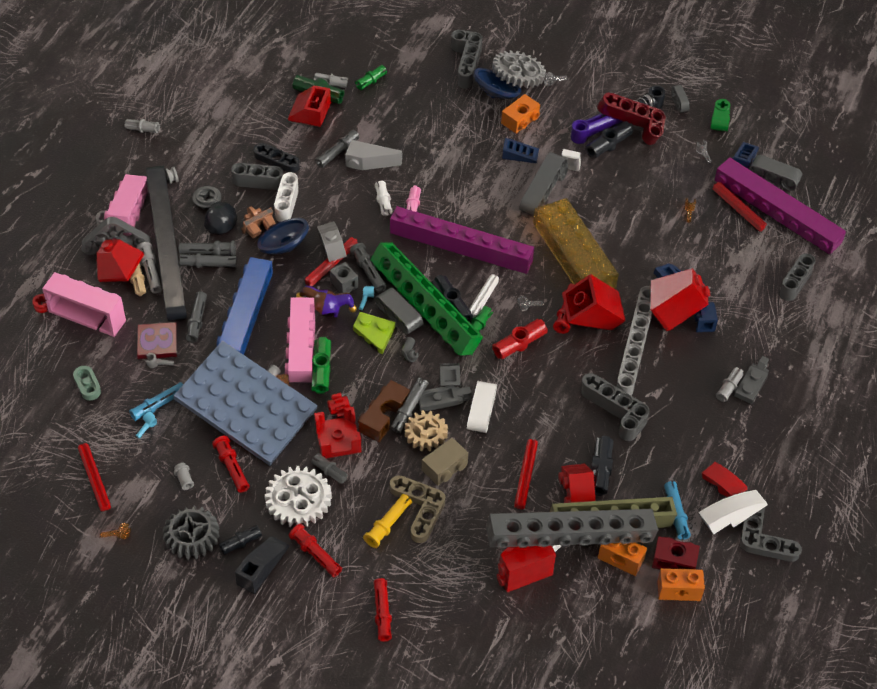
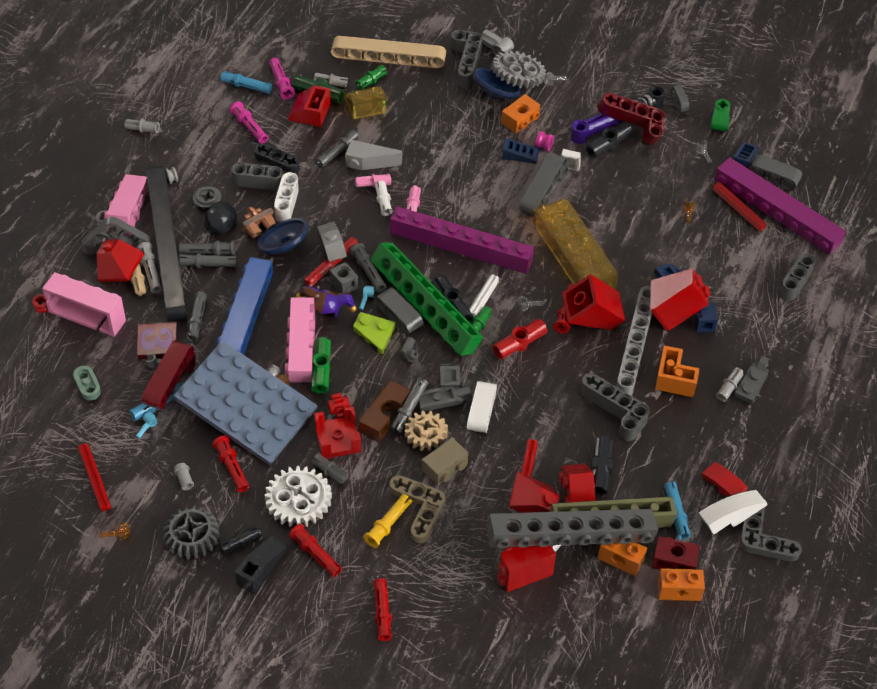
(177, 359): none -> dark red beam
(239, 80): none -> dark azure pin
(240, 113): none -> dark pink pin
(283, 83): none -> dark pink pin
(366, 102): none -> clear yellow slope
(371, 180): none -> bright pink axle
(388, 51): none -> tan beam
(496, 43): none -> light grey piece
(532, 495): none -> red slope
(544, 141): none -> dark pink wheel
(674, 376): none -> orange brick

